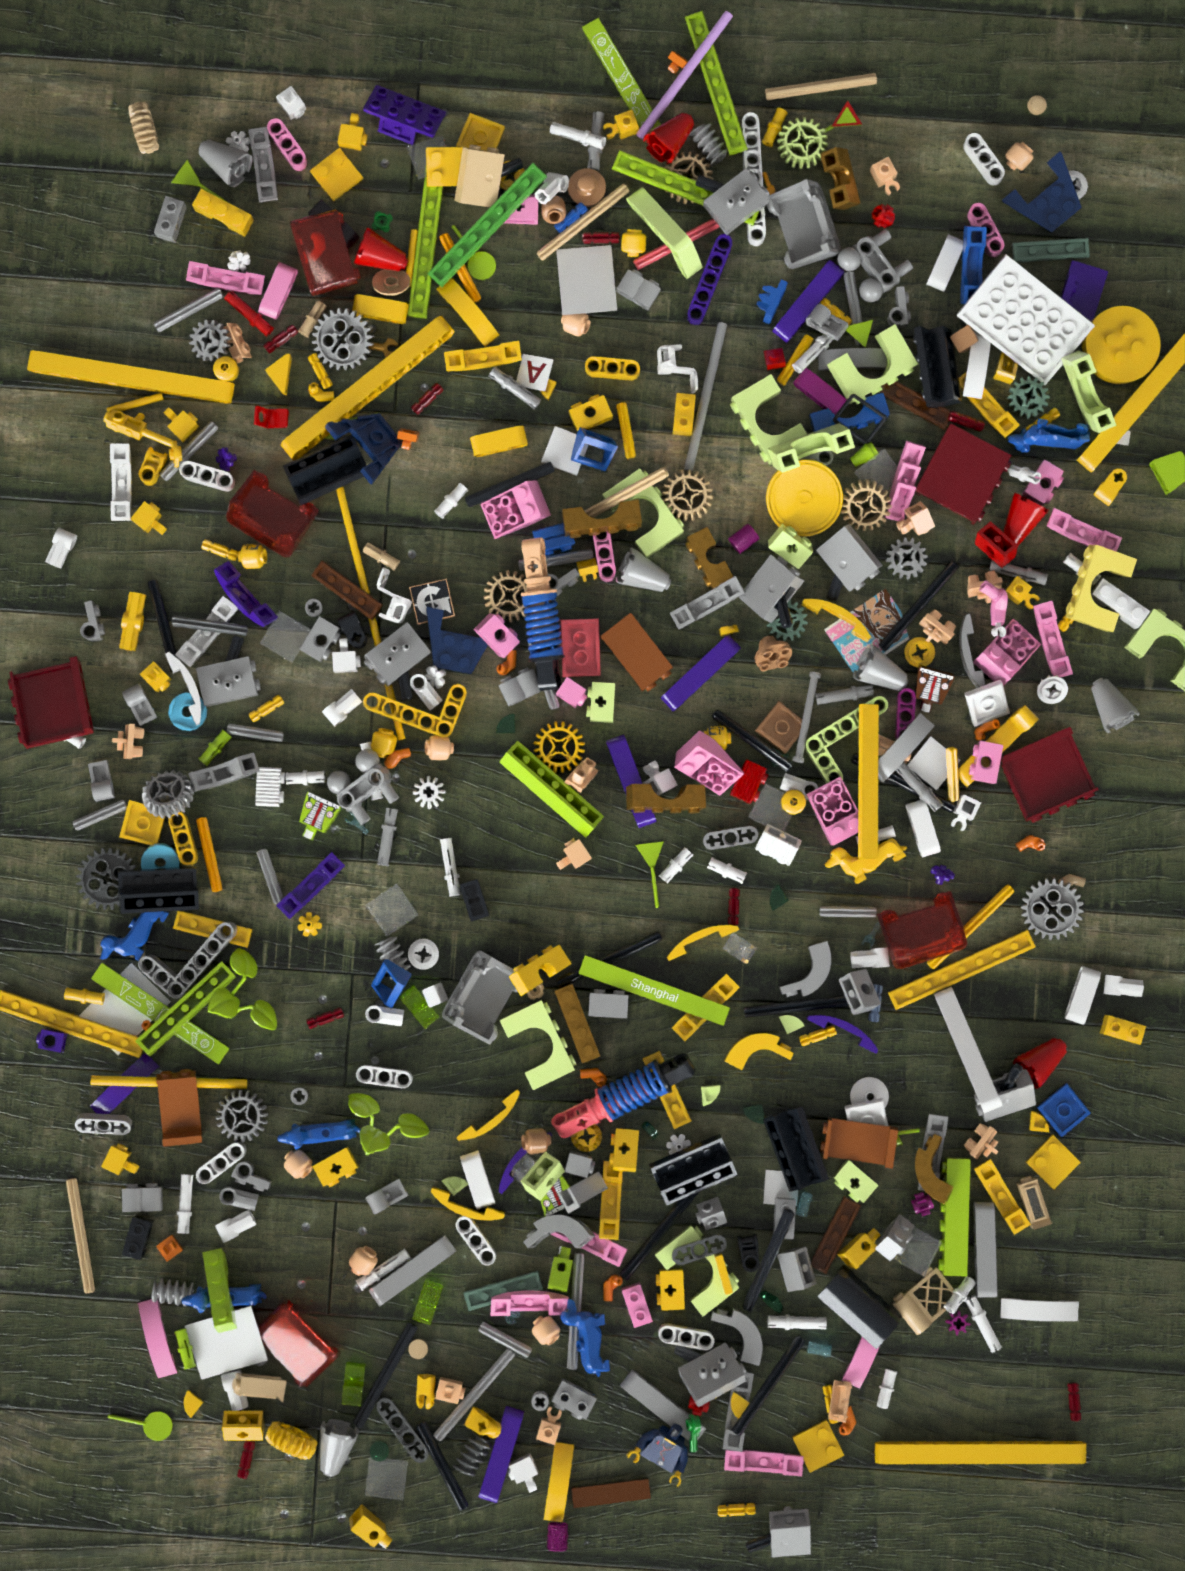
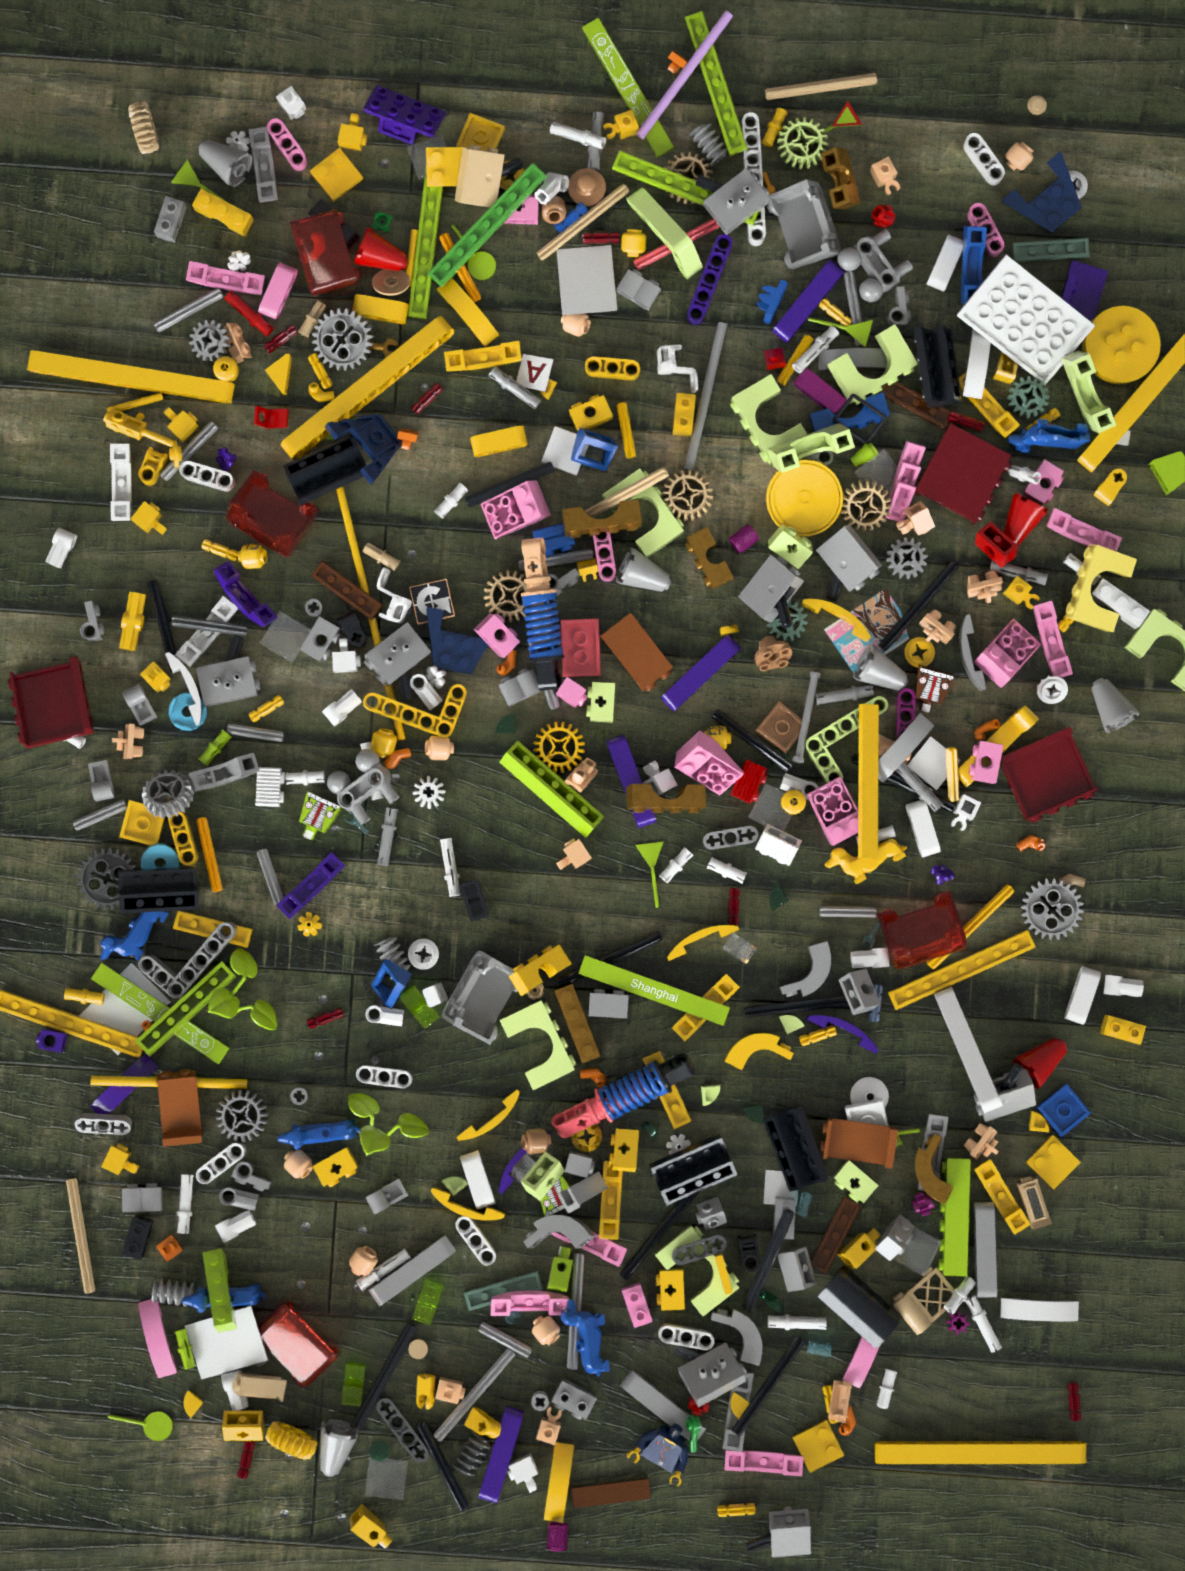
(391, 910): clear piece -> none
(609, 1285): orange arm -> none
(668, 138): red cone -> none
(707, 603): light grey slope -> none
(826, 323): light grey plate -> none
(964, 339): medium nougat panel -> none
(987, 703): white plate -> none
(998, 607): bright pink arm -> none

